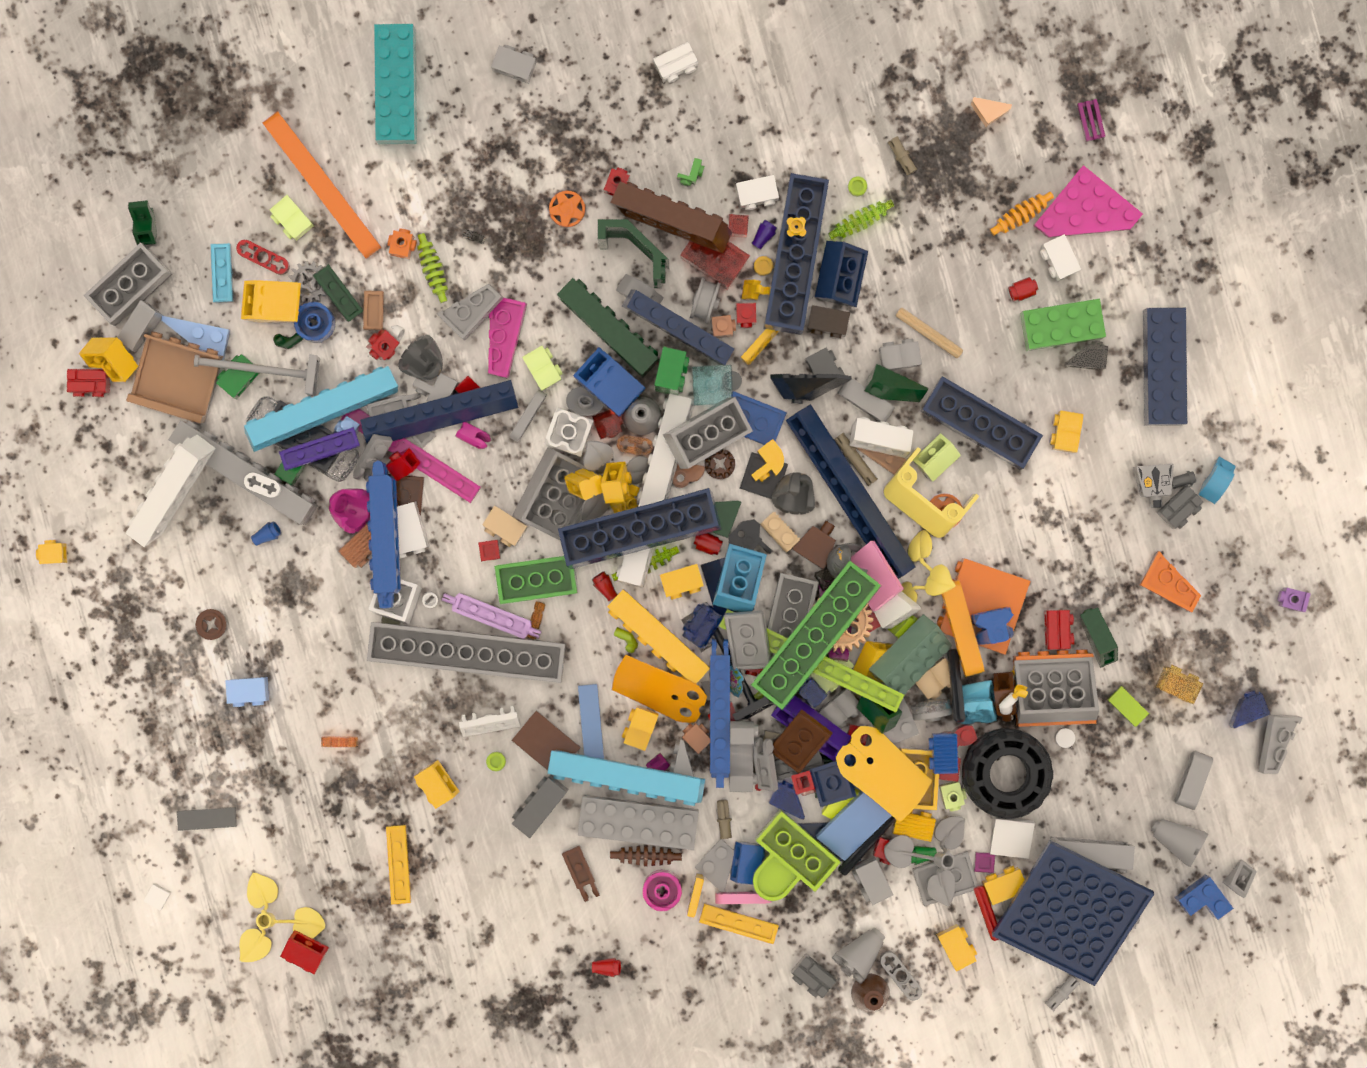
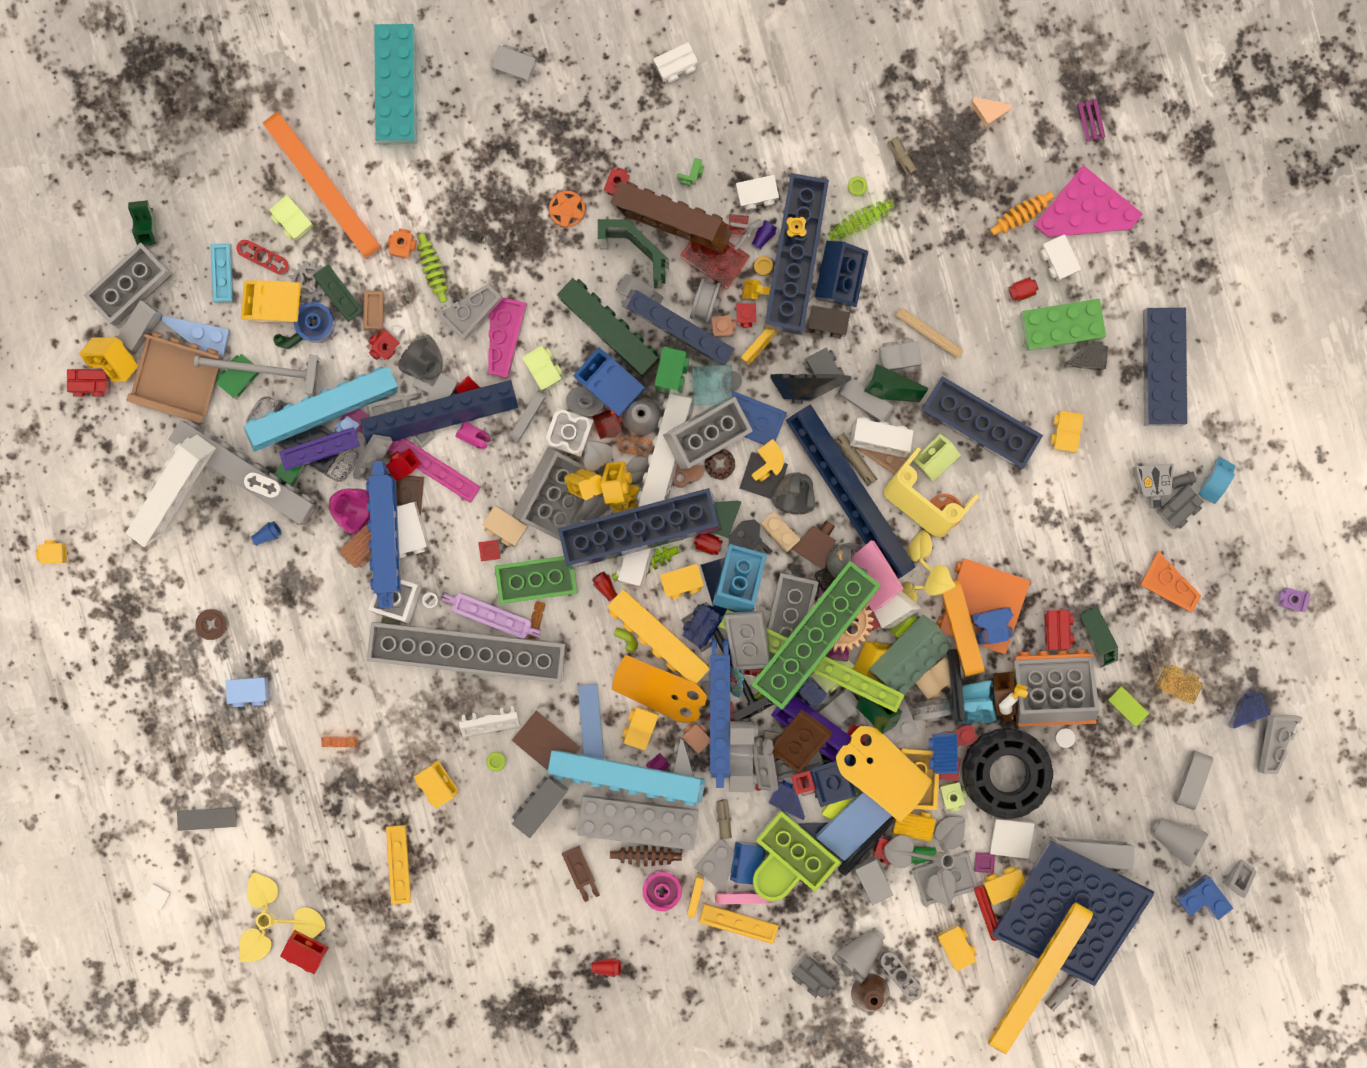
(749, 229): none -> light grey plant
(1040, 978): none -> yellow beam

